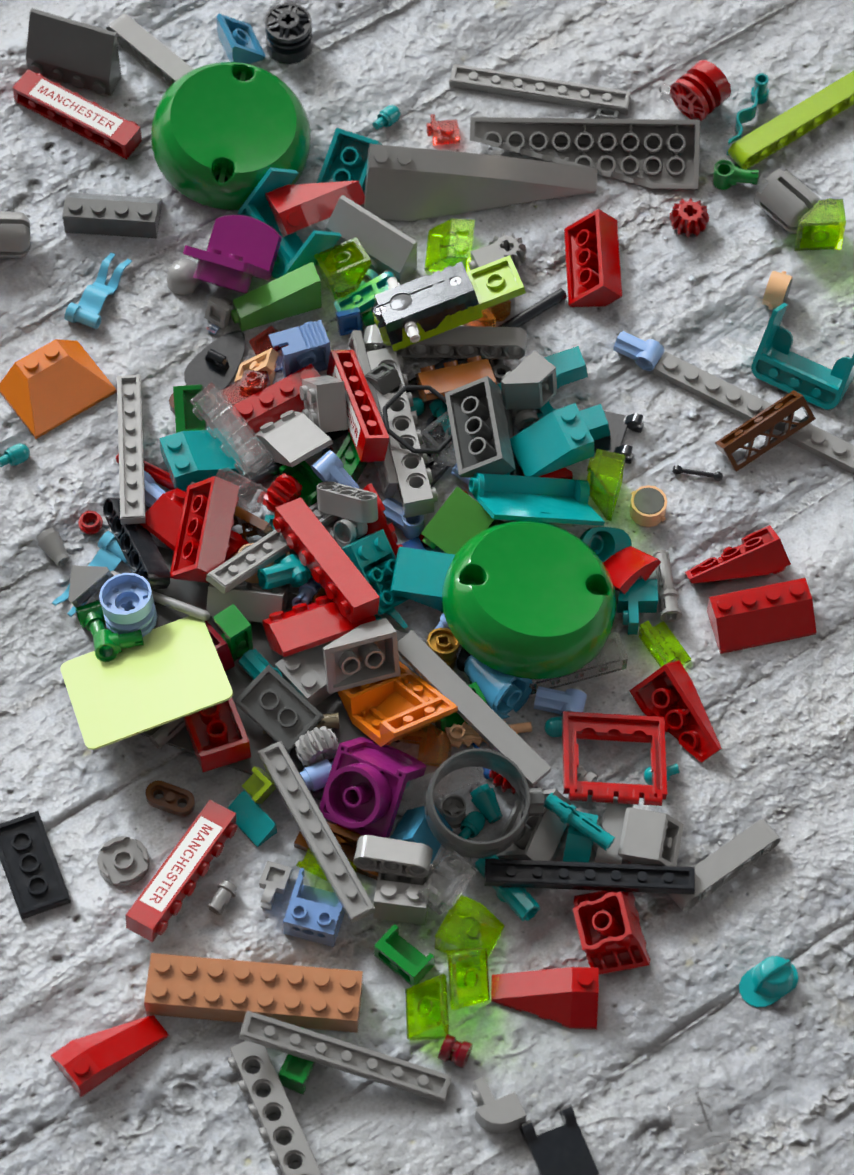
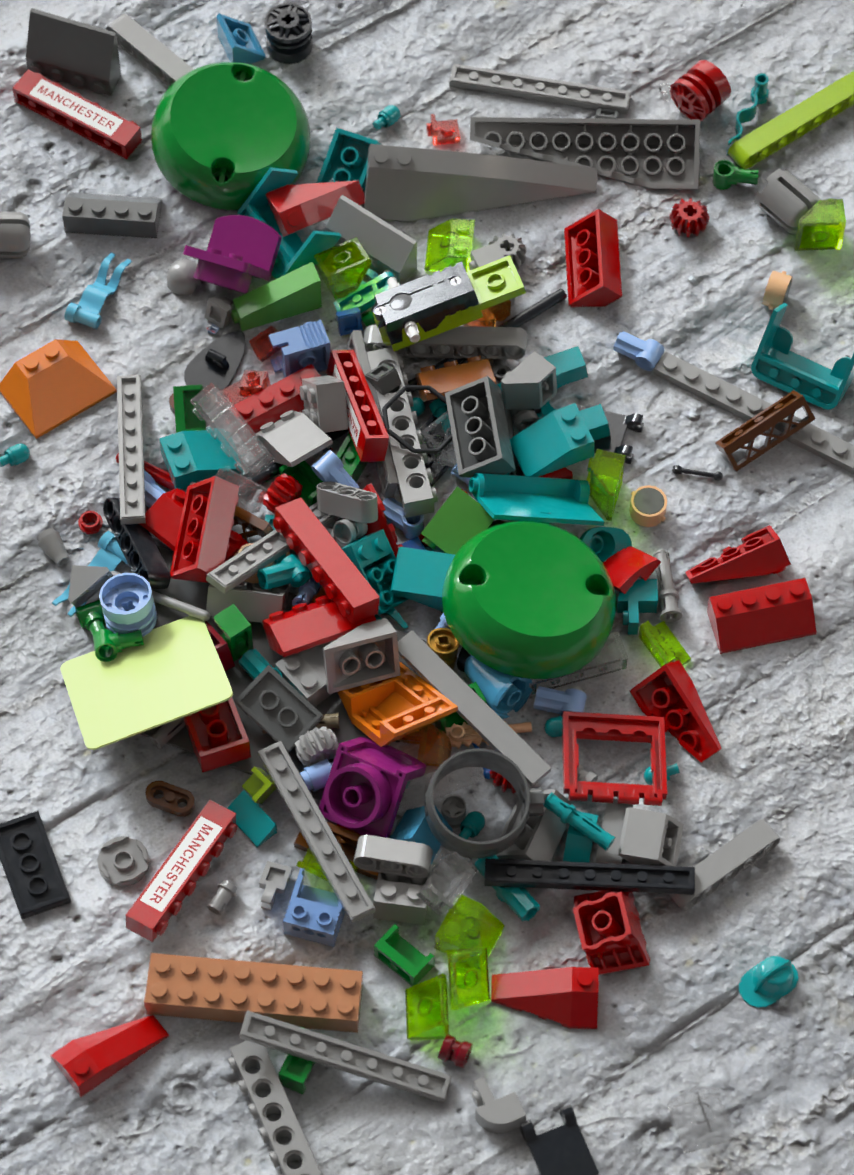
(263, 362): light nougat slope -> none
(486, 802): teal cone -> none

